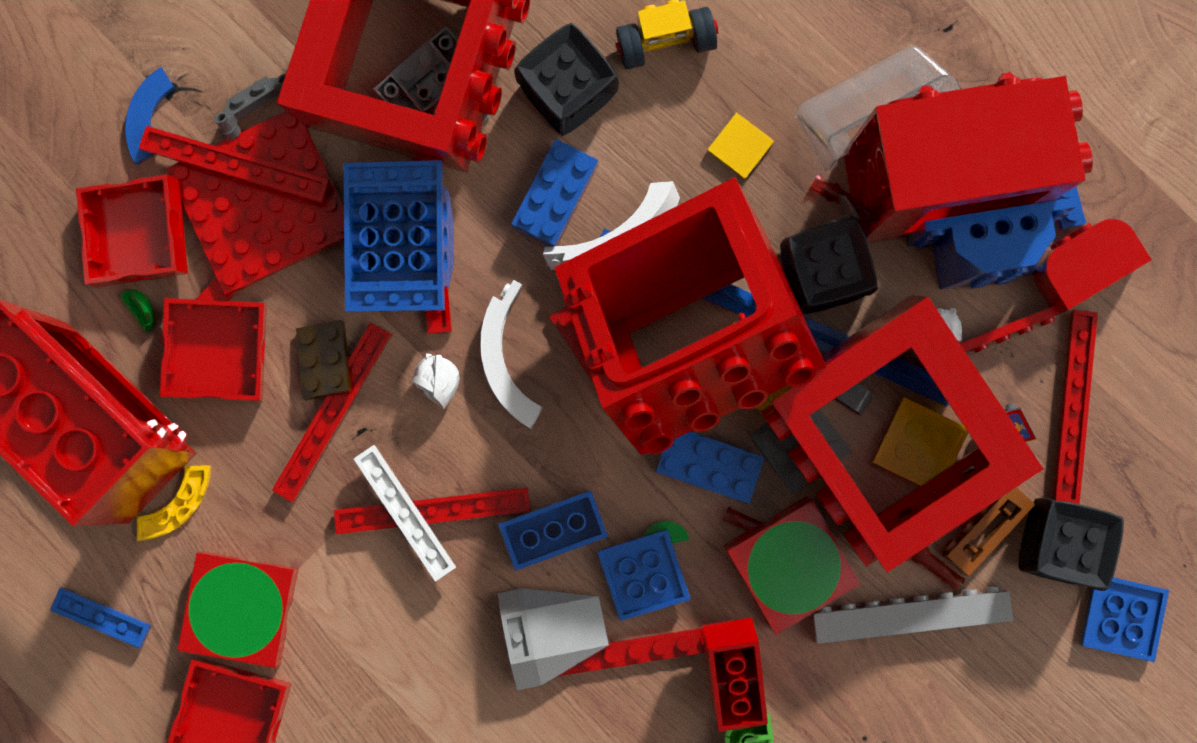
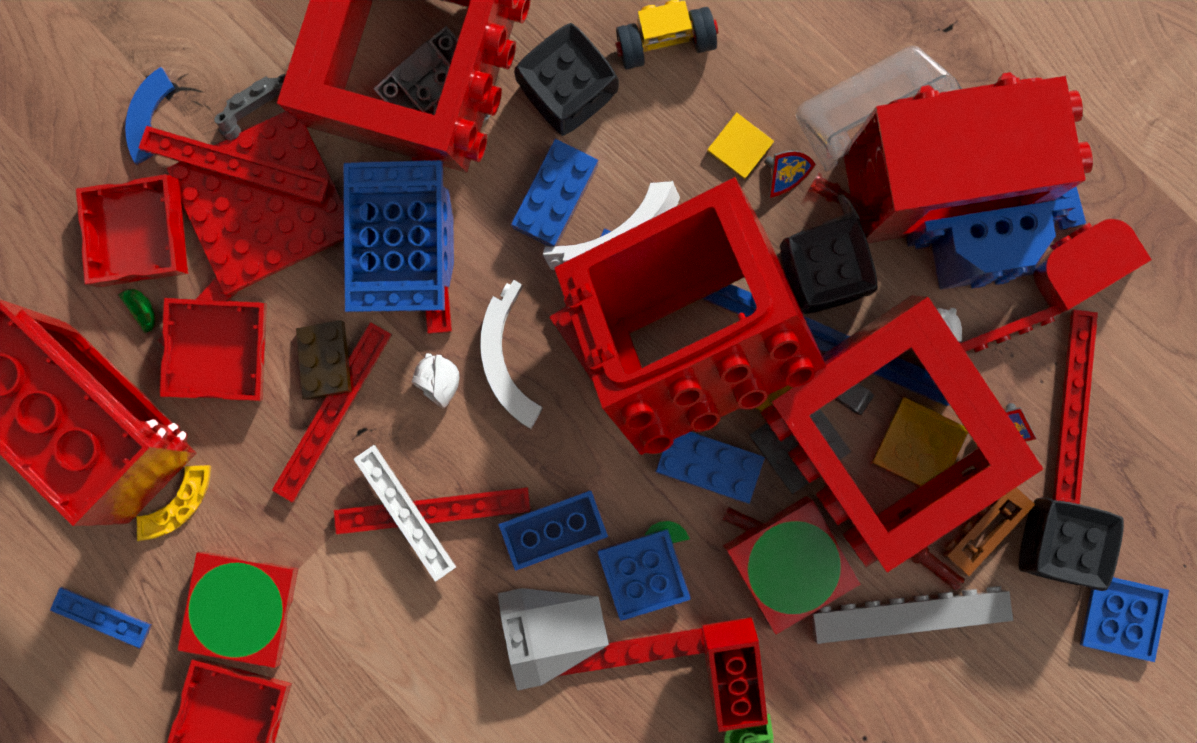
(788, 170): none -> shield

